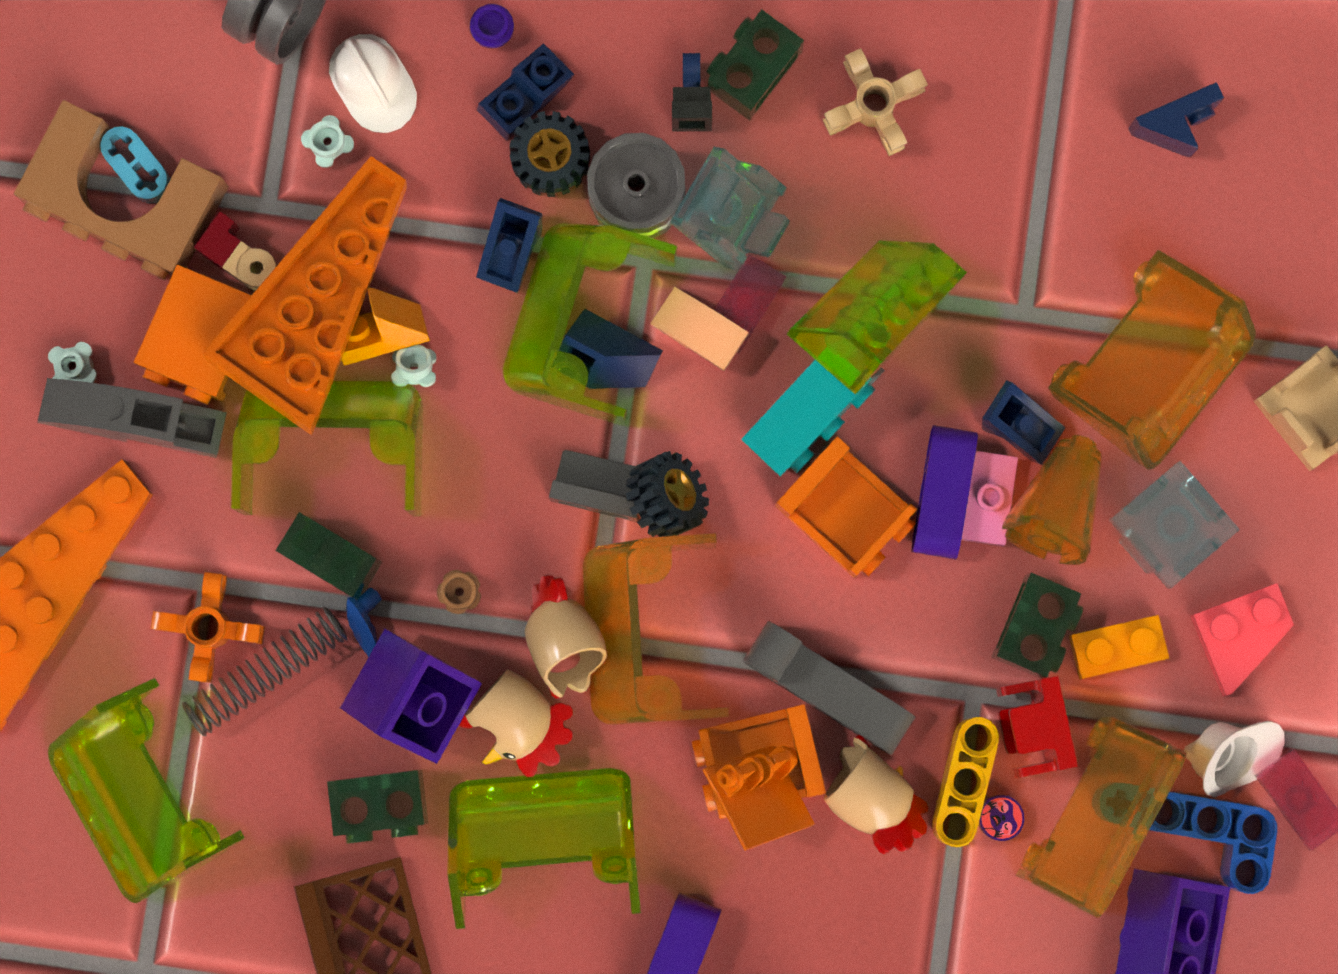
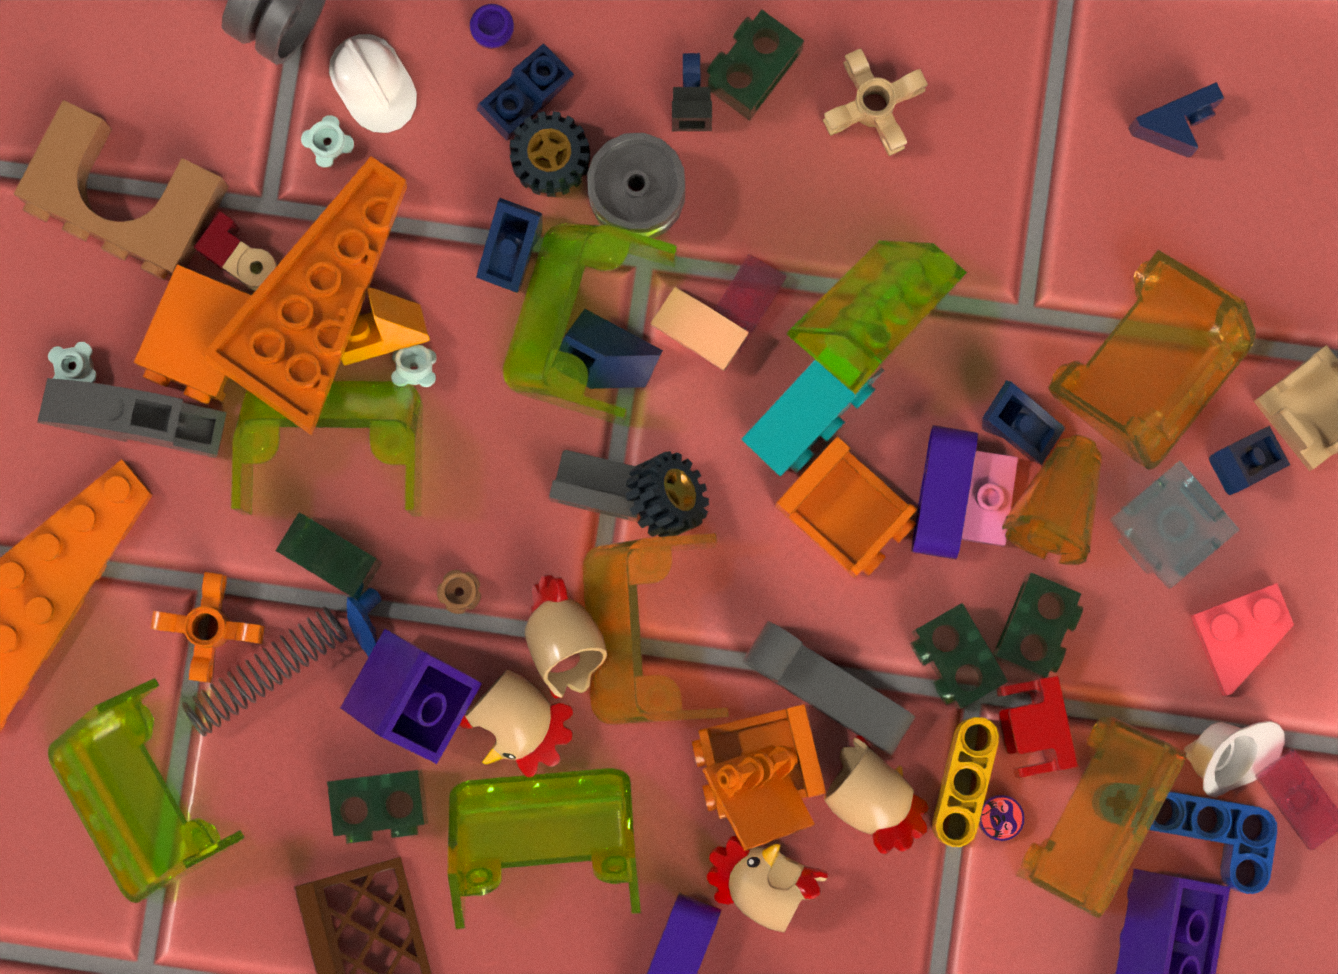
(127, 171): medium azure beam -> none
(731, 210): clear light blue panel -> none
(762, 882): none -> tan piece
(968, 650): none -> clear green brick
(1119, 647): light orange plate -> none
(1248, 460): none -> dark blue slope

